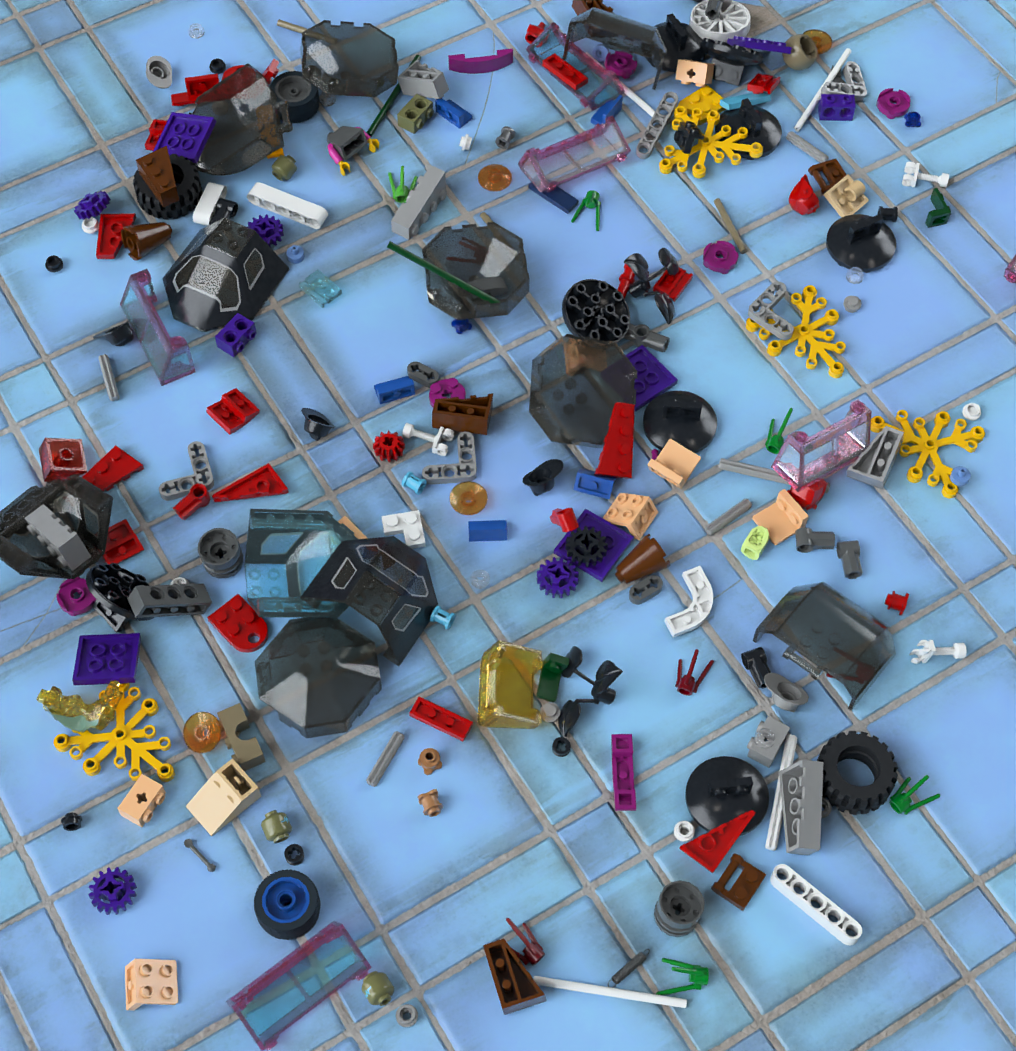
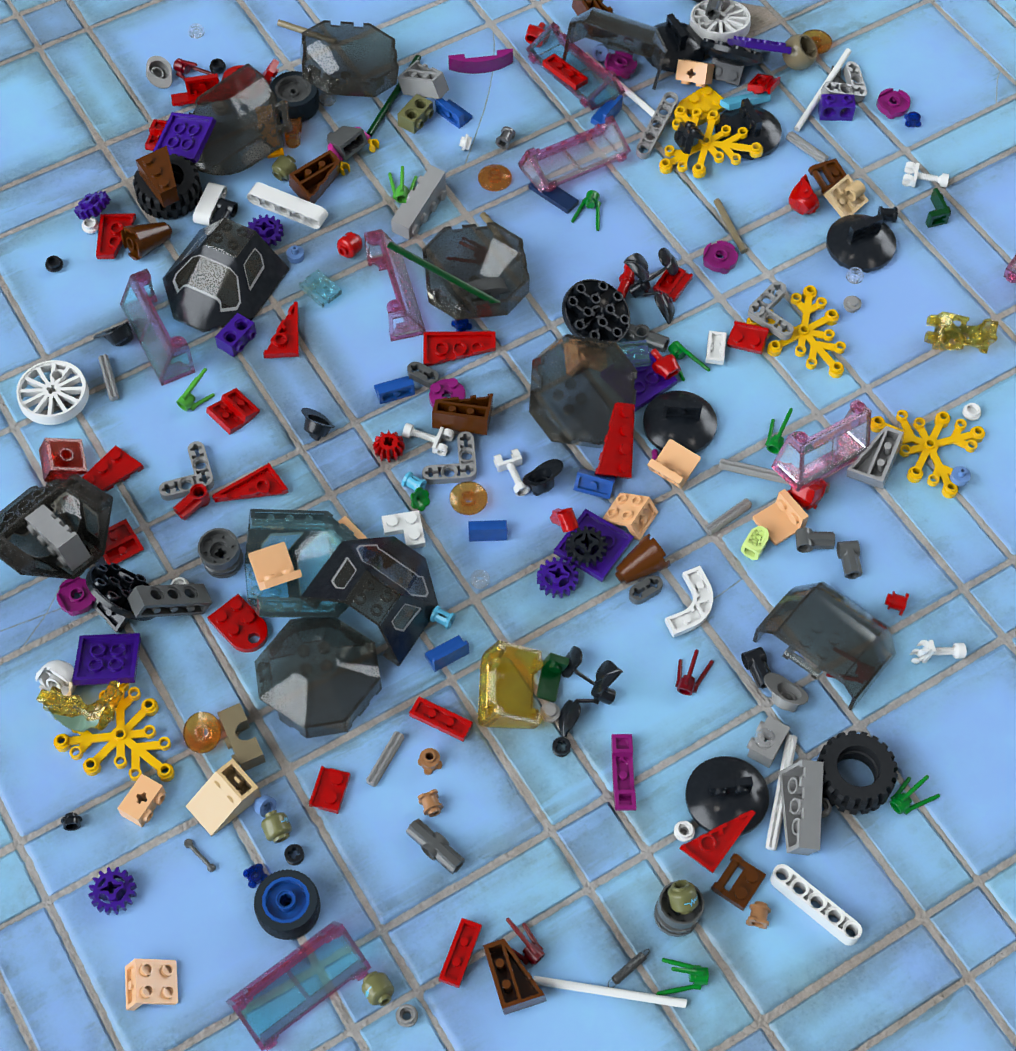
(52, 392): none -> white piece
(57, 674): none -> white cylinder
(184, 67): none -> dark red plant
(187, 400): none -> bright green plant
(251, 871): none -> clear blue plate
(264, 805): none -> medium blue tile
(273, 566): none -> light nougat bracket
(286, 340): none -> red wing
(293, 138): none -> clear orange piece
(315, 177): none -> reddish brown wedge
(329, 789): none -> red plate
(349, 245): none -> red head
(403, 311): none -> windscreen
(420, 499): none -> green plant
(435, 846): none -> dark grey piece
(447, 653): none -> blue panel
(451, 346): none -> red wing
(460, 953): none -> red plate
(520, 488): none -> white bar
(636, 352): none -> clear light blue plate
(665, 365): none -> red piece
(680, 352): none -> green plant
(683, 897): none -> olive head
(716, 347): none -> white plate
(748, 337): none -> red plate
(758, 915): none -> medium nougat brick
(979, 336): none -> clear yellow hips

